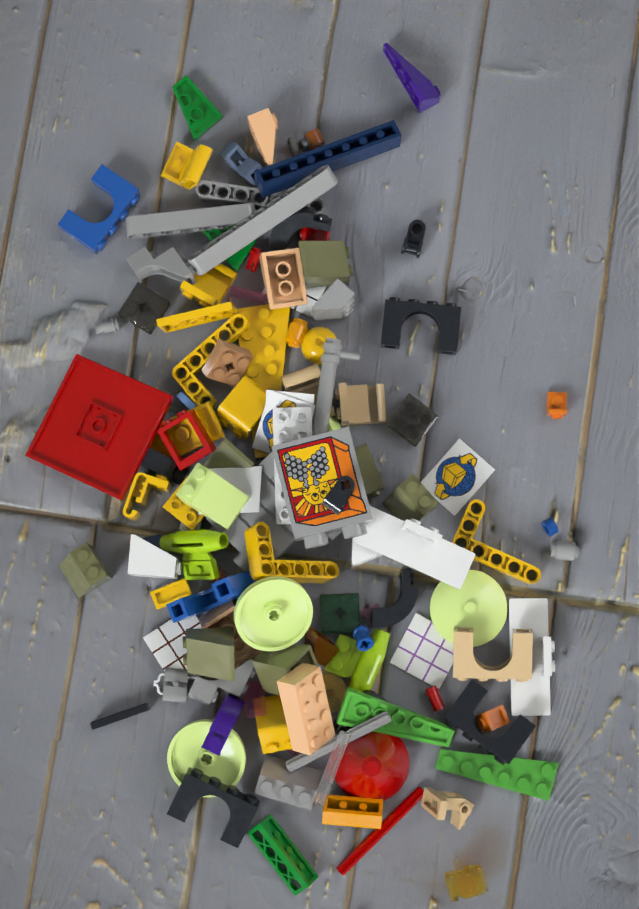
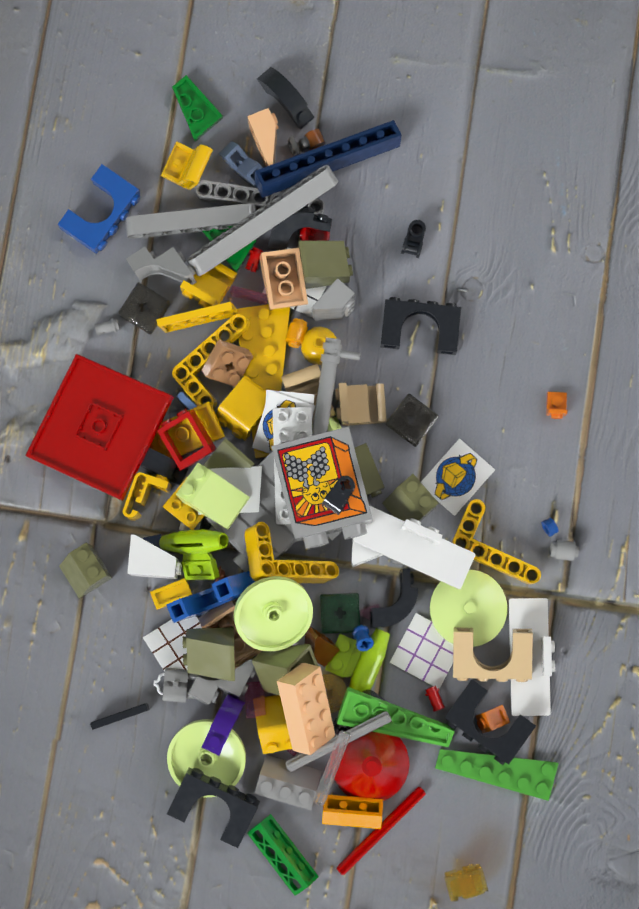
(287, 95): none -> black arch
(415, 83): dark purple wedge -> none
(440, 801): tan tile -> none

